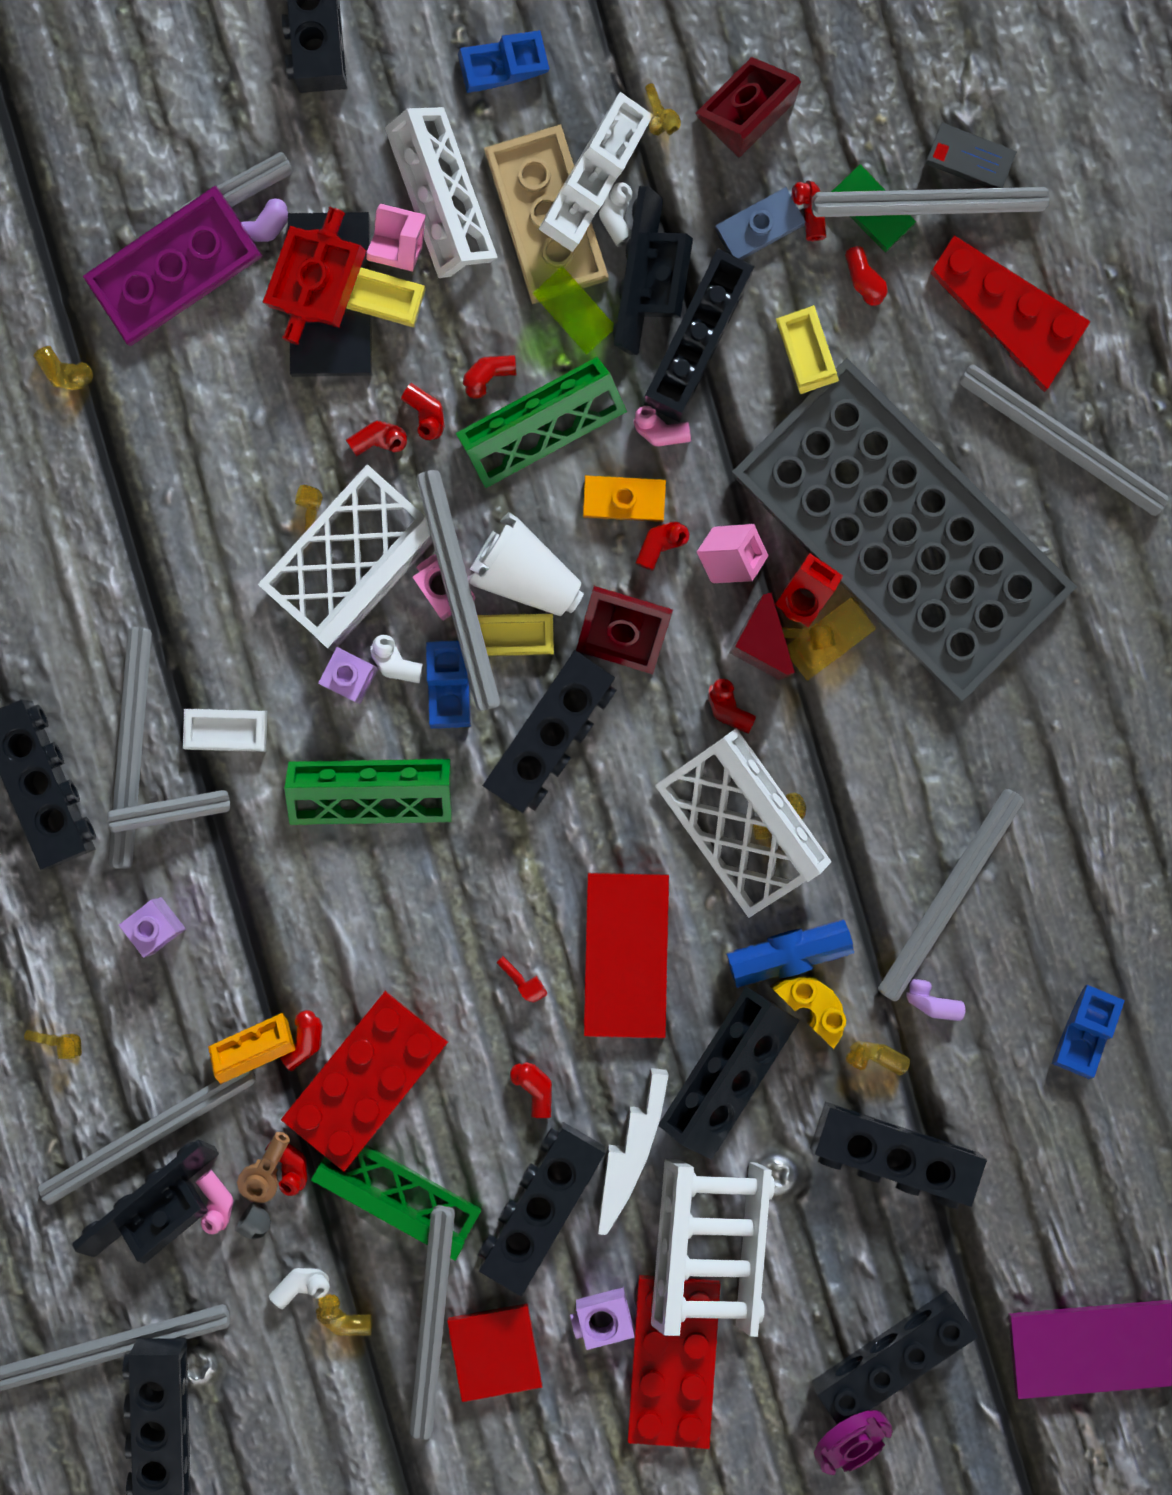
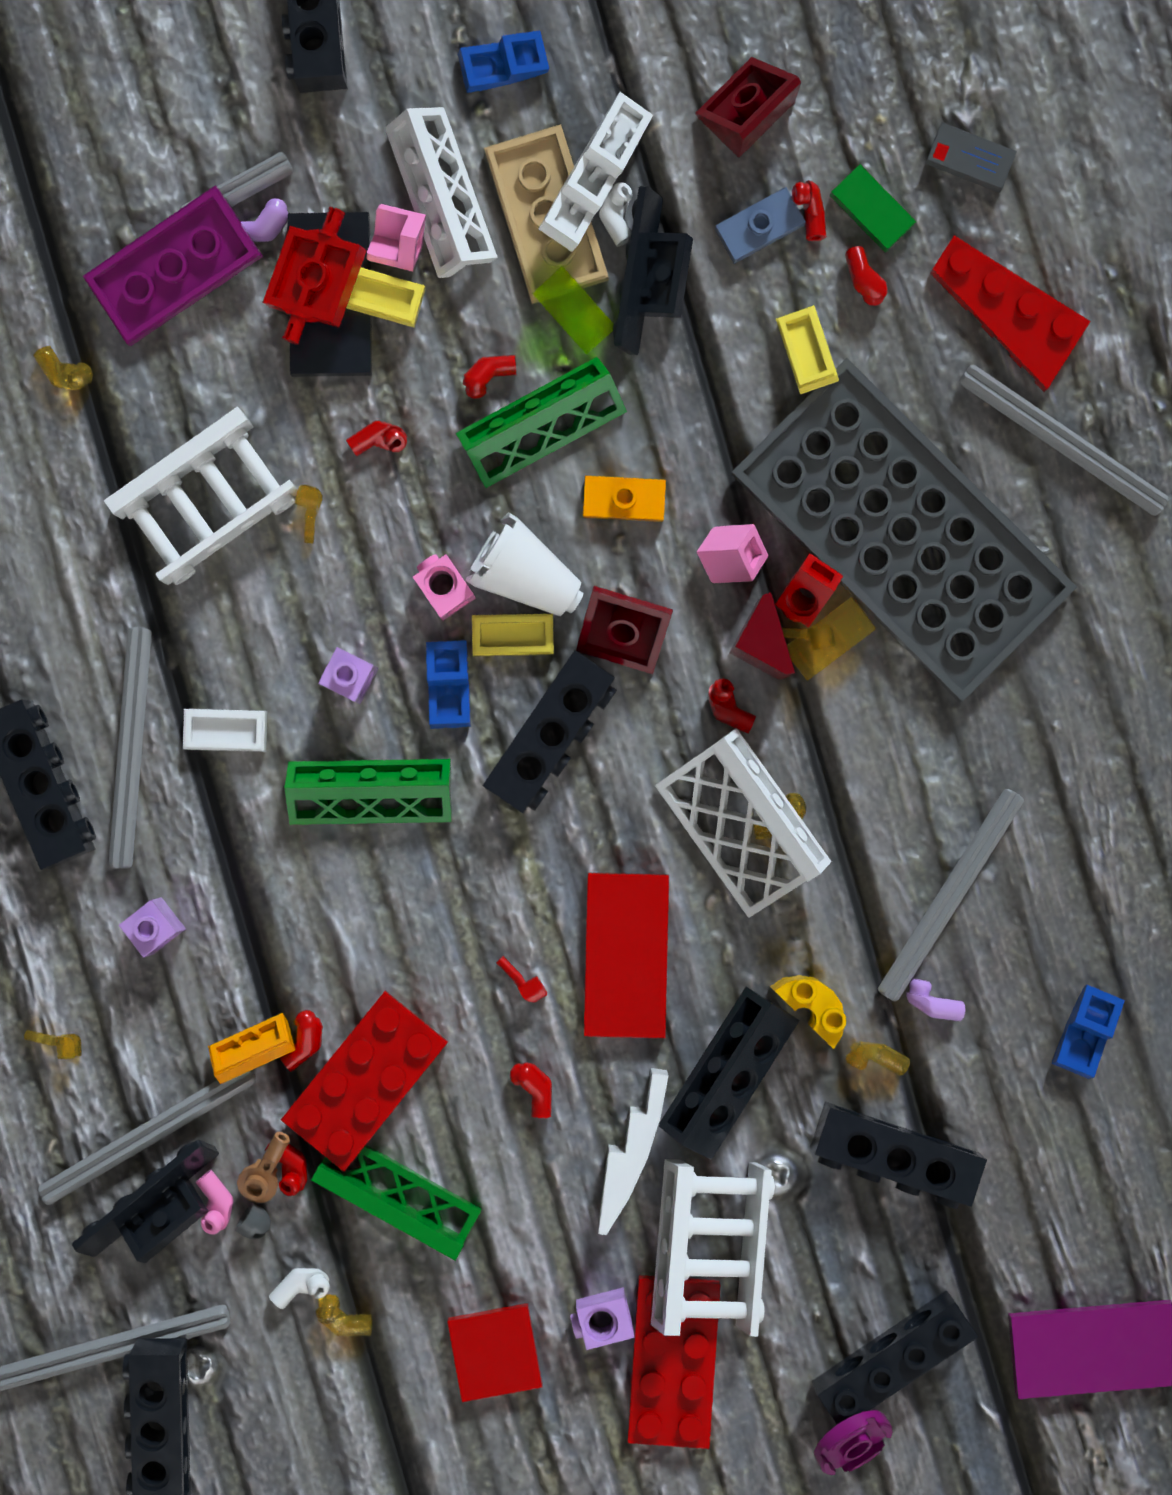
(166, 479): none -> white fence
(168, 811): light grey axle -> none
(374, 583): white fence -> none
(391, 663): white arm -> none
(429, 412): red arm -> none
(431, 1321): light grey axle -> none
(458, 590): light grey axle -> none
(517, 1267): black brick -> none
(657, 431): bright pink arm -> none
(659, 540): red arm -> none
(663, 118): clear yellow hand -> none
(698, 335): black brick -> none
(790, 953): blue piece -> none
(930, 201): light grey axle -> none

